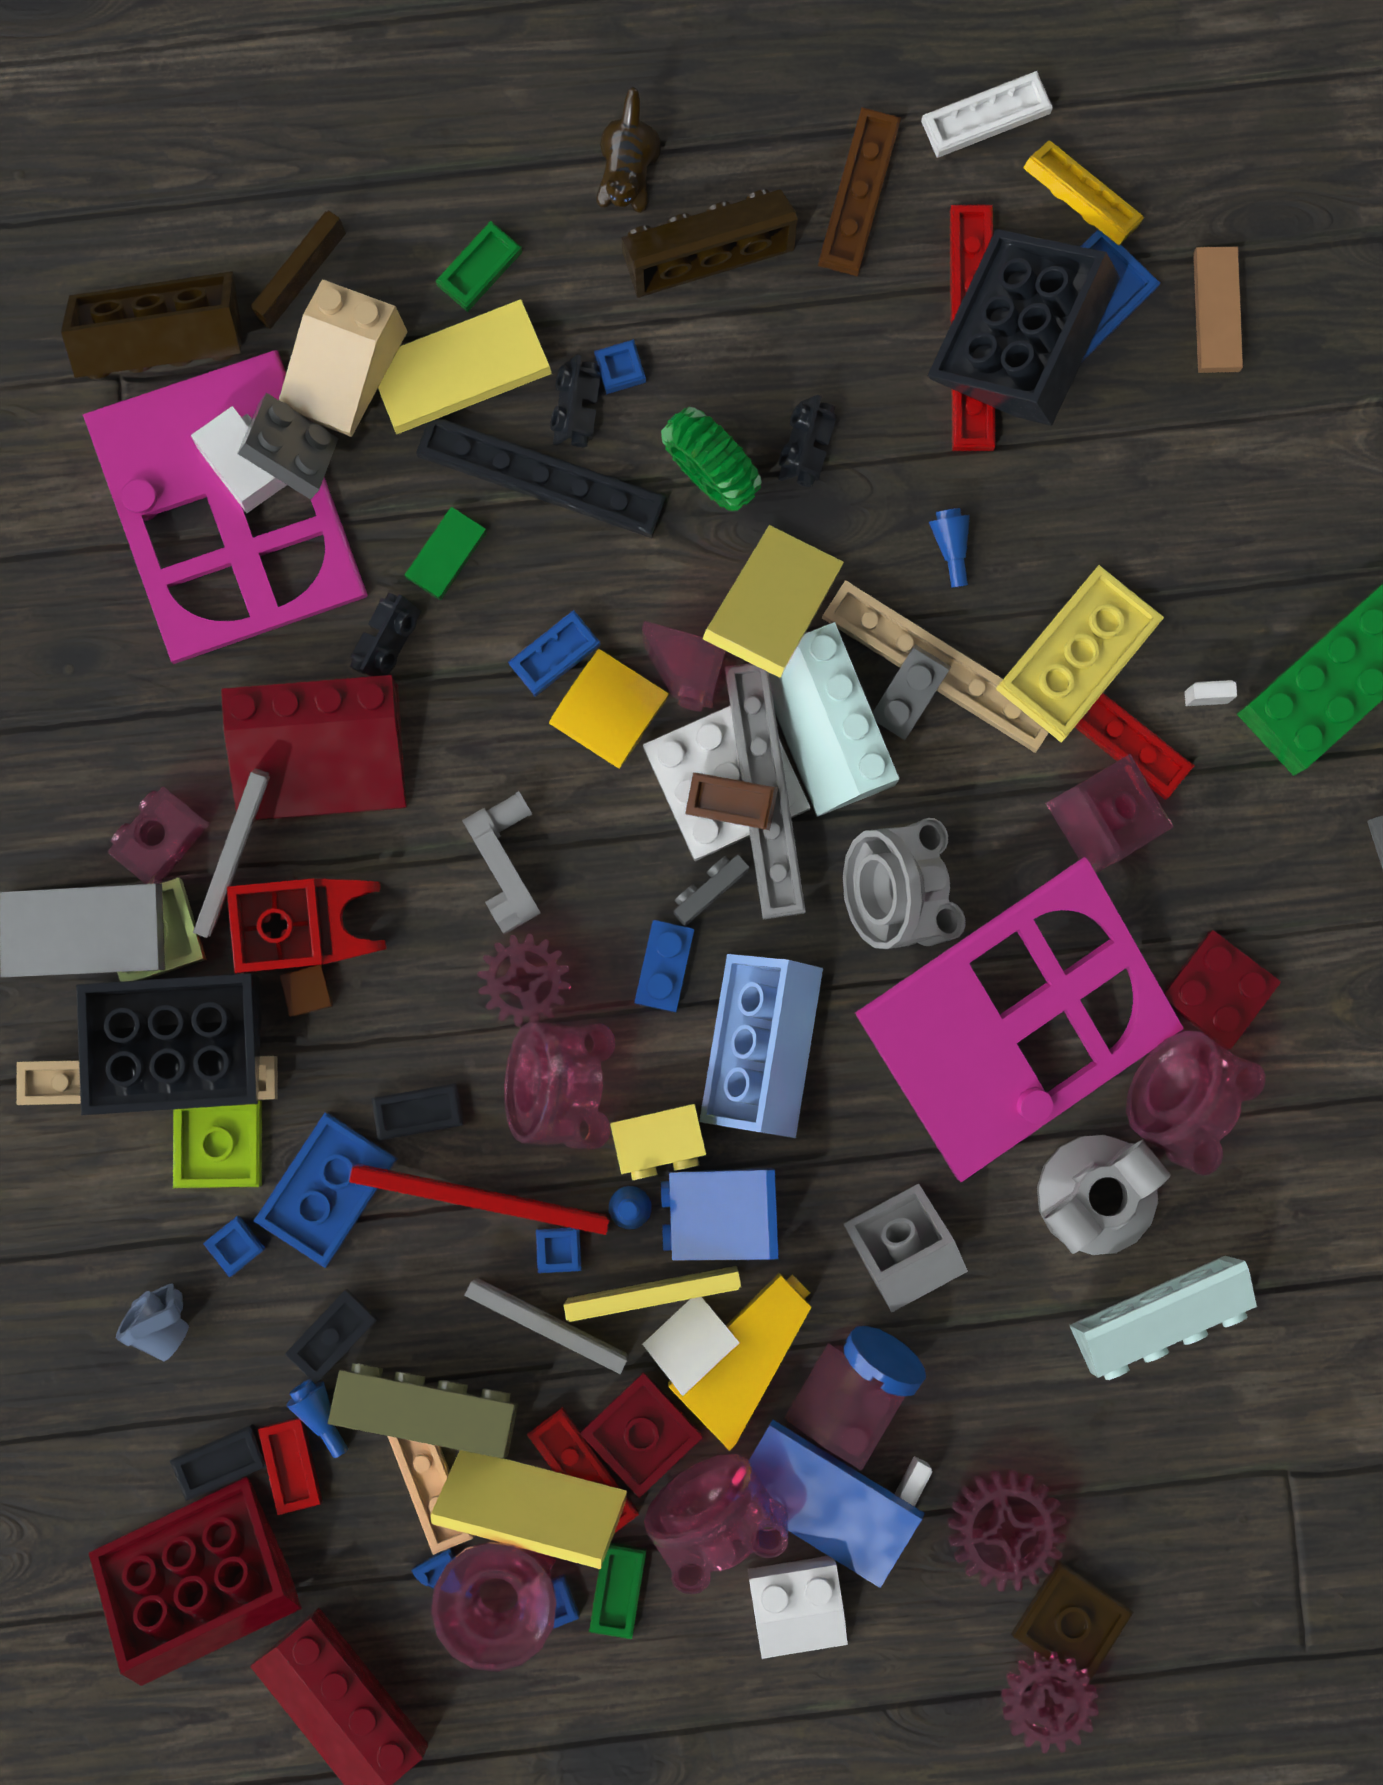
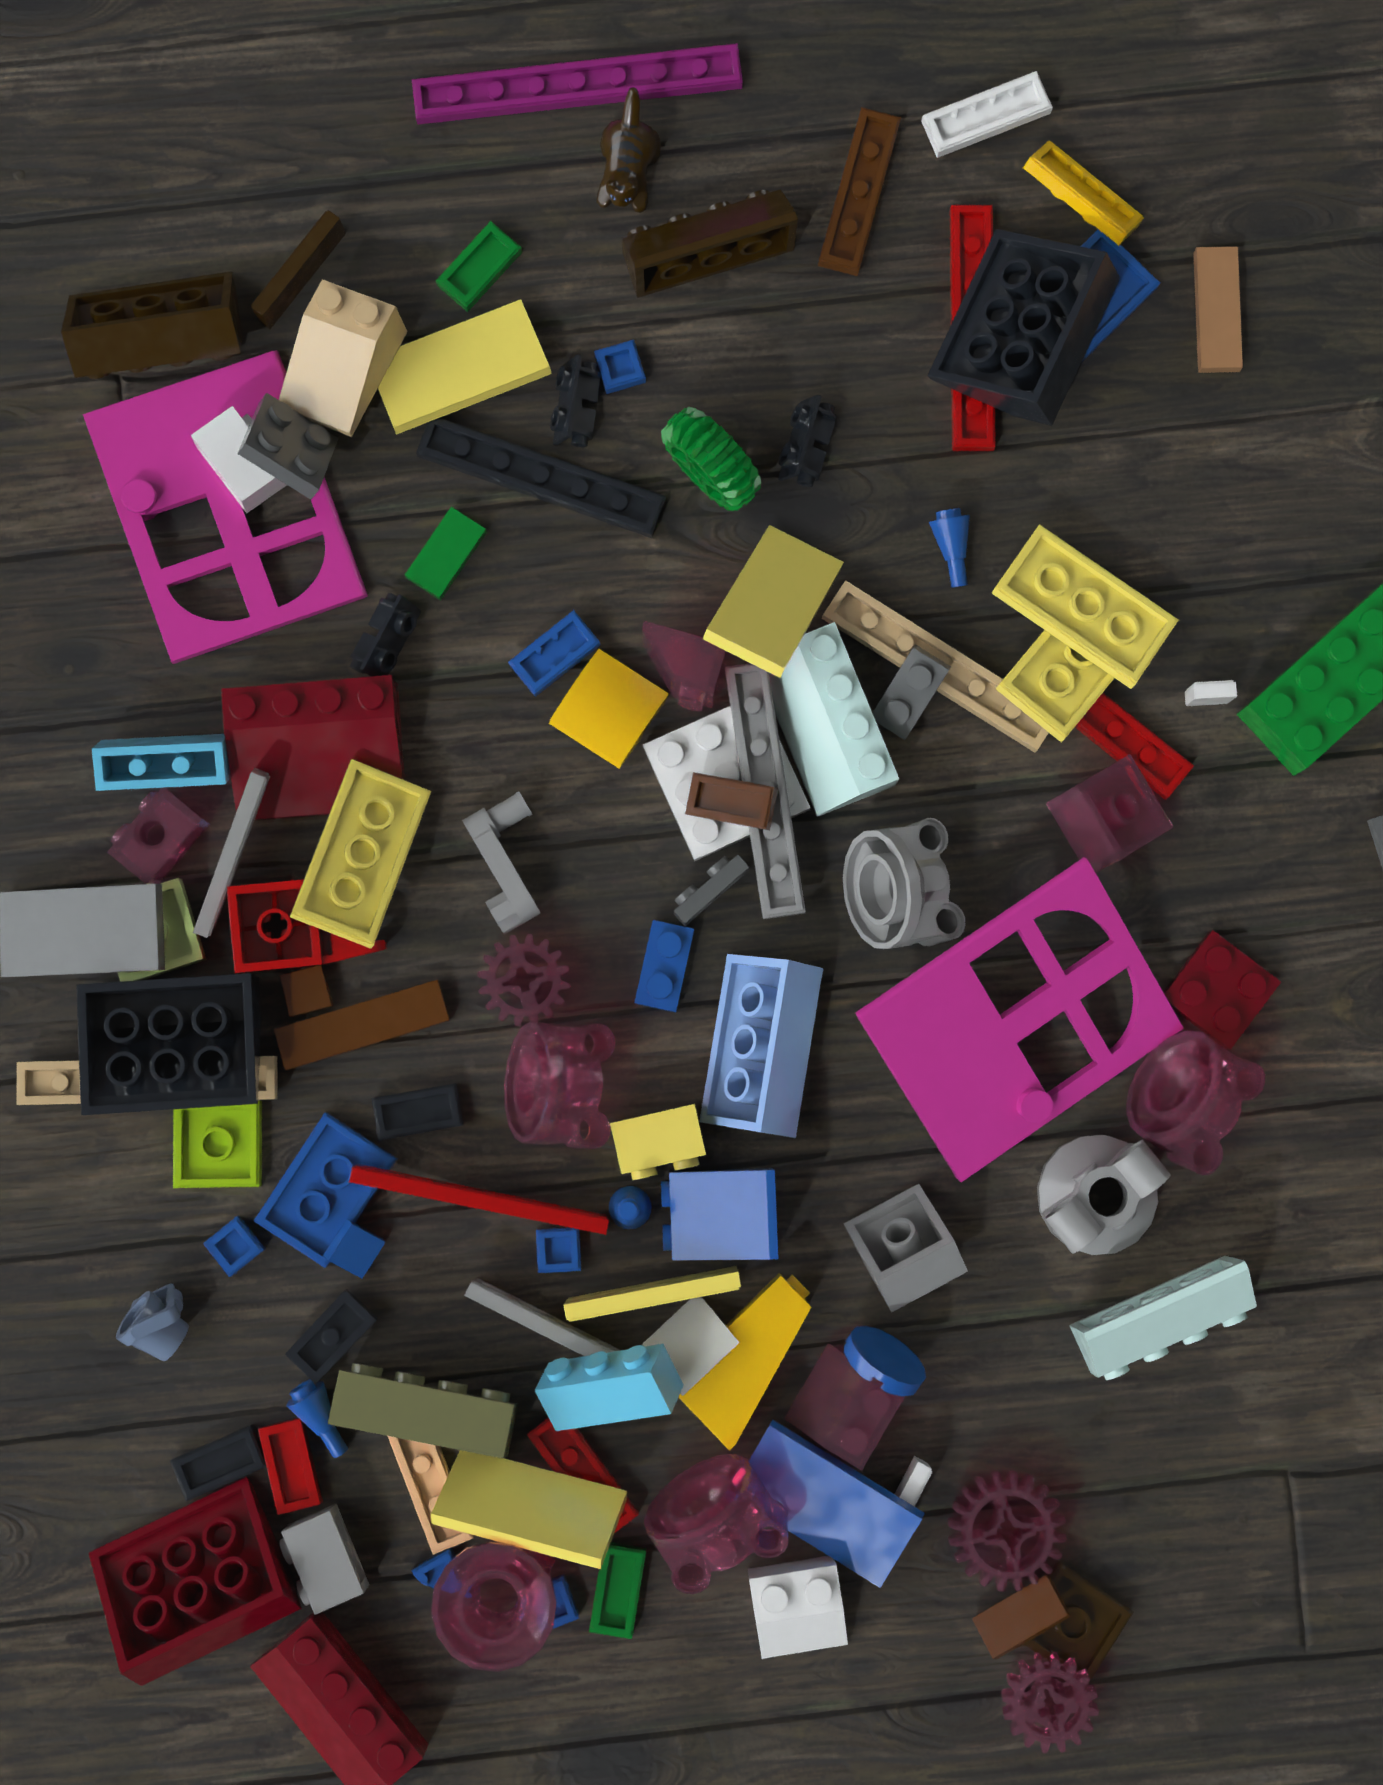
(160, 762): none -> medium azure brick
(323, 1559): none -> light grey brick
(354, 1248): none -> blue tile
(360, 854): none -> light yellow tile
(362, 1025): none -> reddish brown tile
(576, 83): none -> magenta tile
(609, 1387): none -> medium azure brick
(641, 1434): dark red plate -> none
(1021, 1617): none -> reddish brown tile
(1085, 606): none -> light yellow tile

